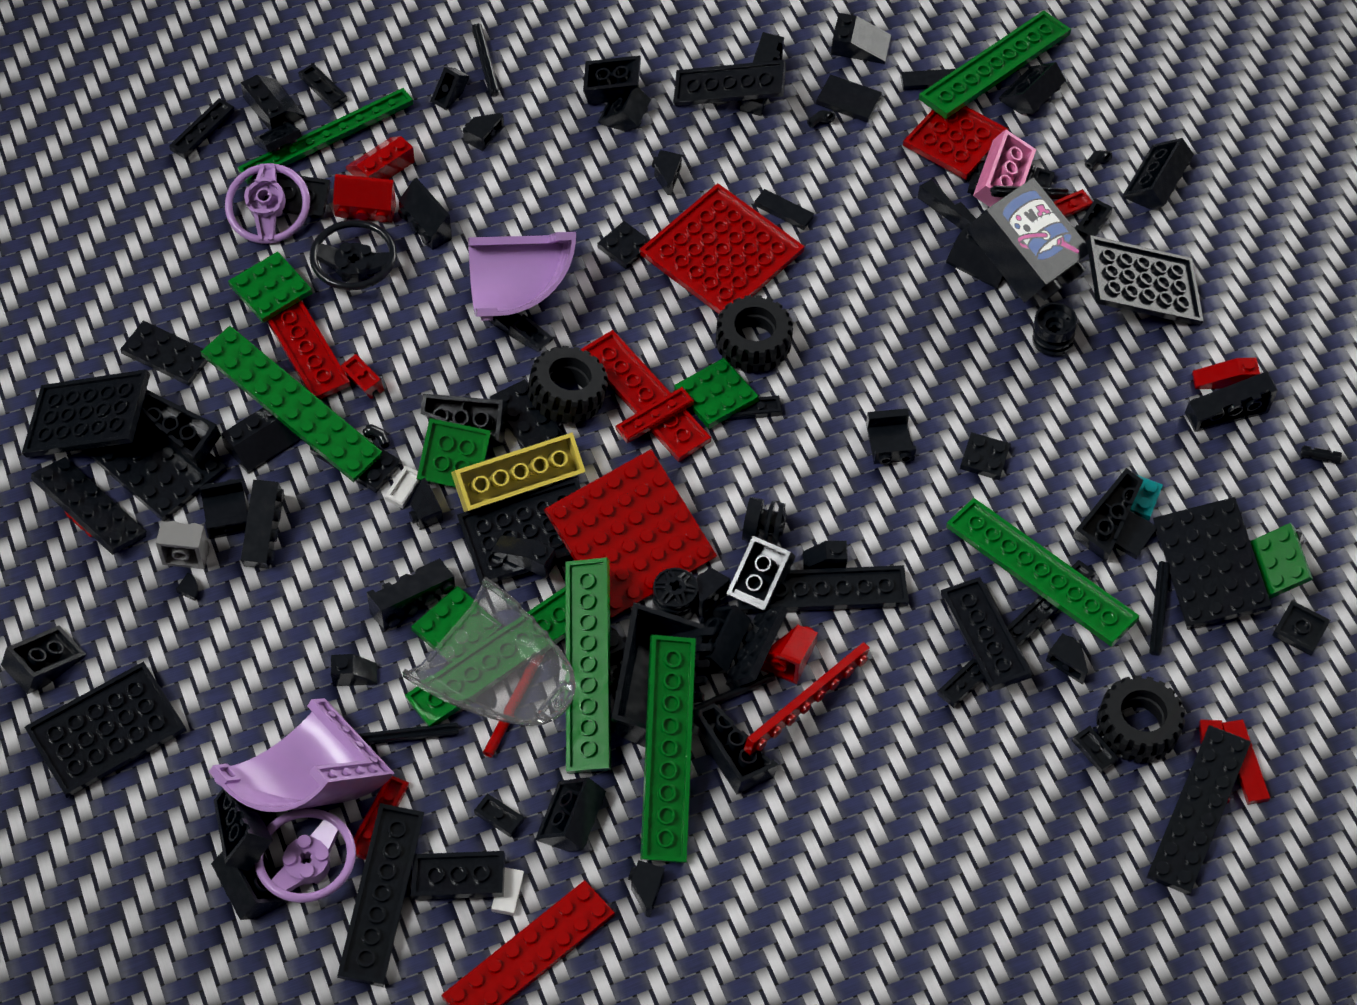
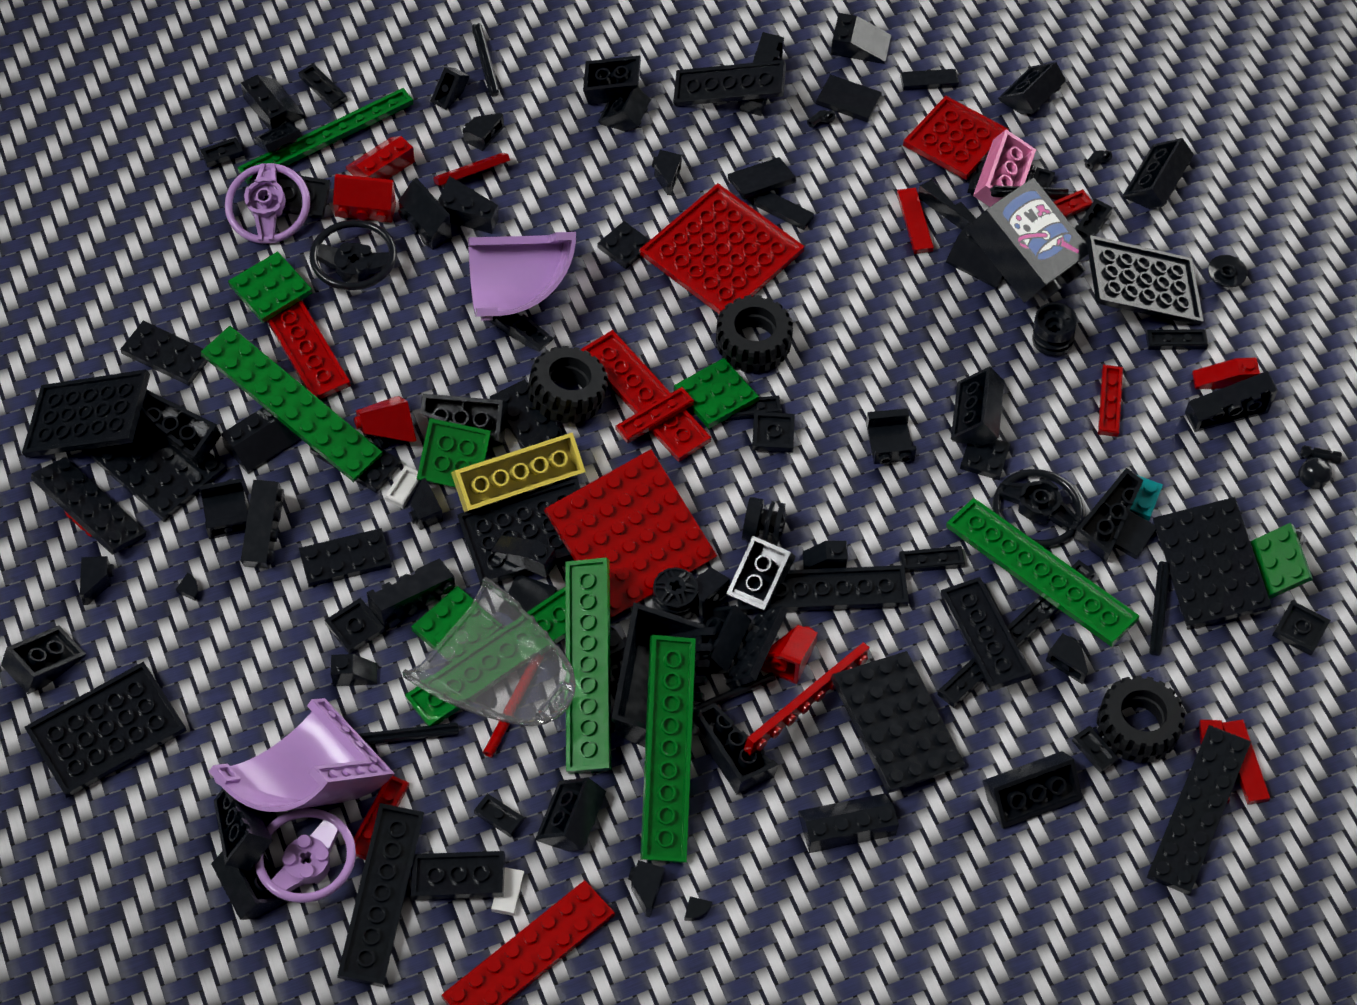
(94, 577): none -> black slope
(182, 544): light grey brick -> none
(201, 128): black plate -> none
(221, 152): none -> black plate
(345, 557): none -> black plate
(354, 626): none -> black plate
(362, 375): red hinge -> none
(387, 419): none -> red slope
(468, 207): none -> black wedge
(472, 168): none -> red tile
(530, 591): none -> black tile
(697, 908): none -> black tile
(761, 178): none -> black tile
(773, 432): none -> black plate
(848, 822): none -> black slope
(897, 721): none -> black plate
(915, 220): none -> red tile
(932, 559): none -> black tile
(978, 408): none -> black slope
(994, 64): green plate -> none
(1033, 789): none -> black slope
(1051, 506): none -> black piece
(1110, 400): none -> red tile
(1177, 339): none -> black tile
(1227, 271): none -> black dish
(1315, 473): none -> black hair

